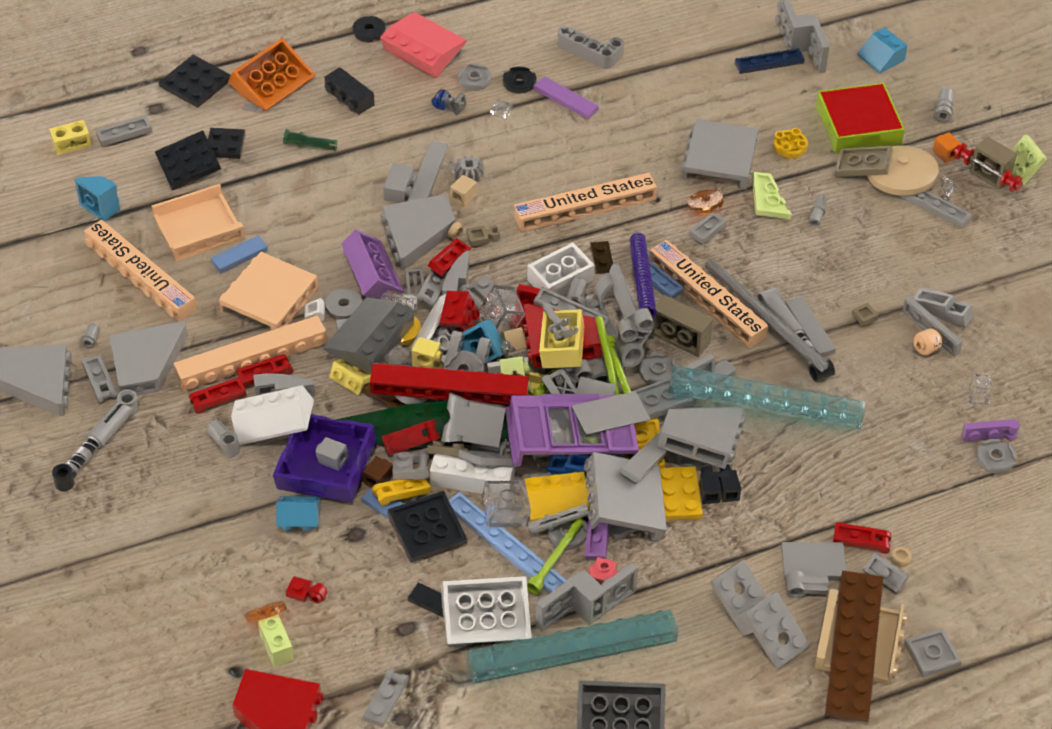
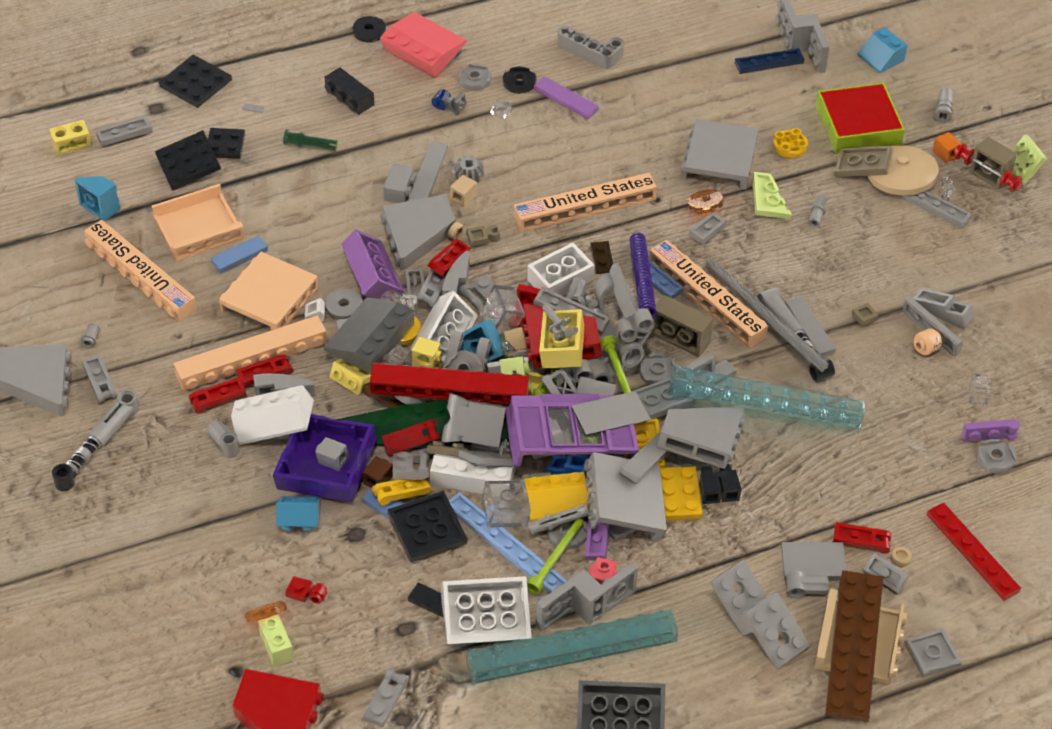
(146, 356): light grey slope -> none
(271, 75): orange slope -> none
(459, 310): red bracket -> none
(606, 353): lime piece -> none
(973, 551): none -> red plate

